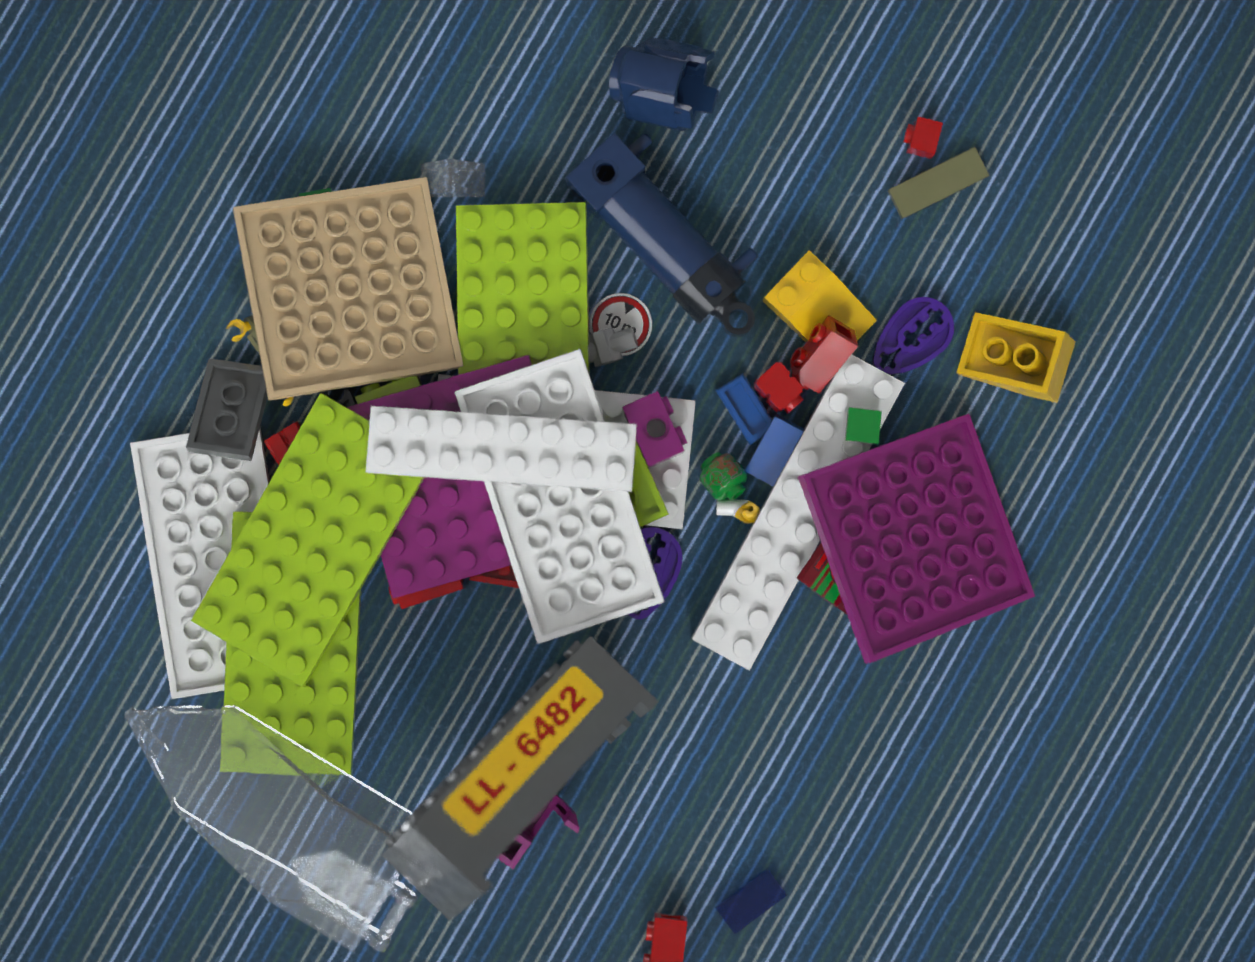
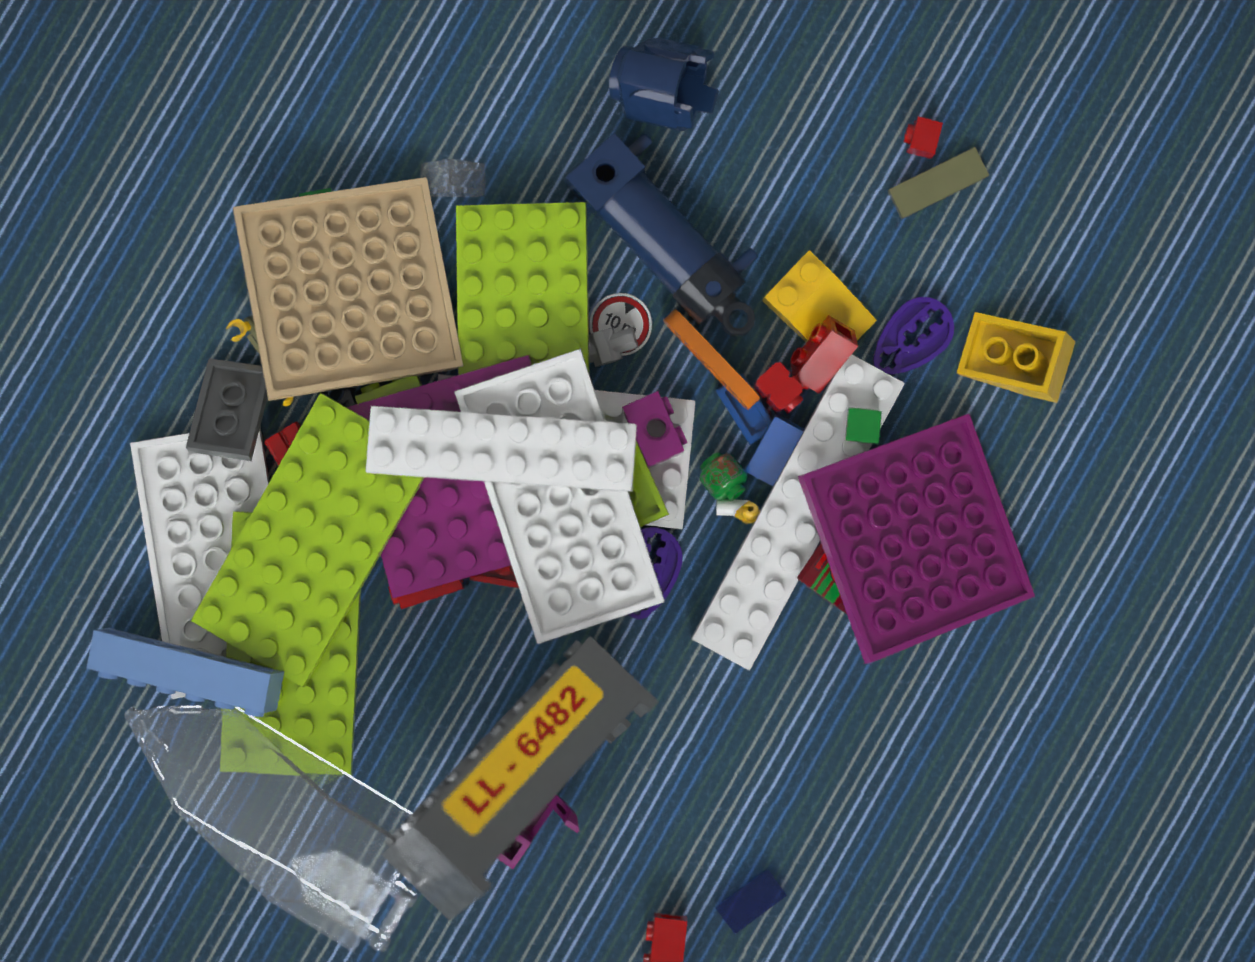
(185, 671): none -> medium blue brick
(711, 359): none -> orange beam

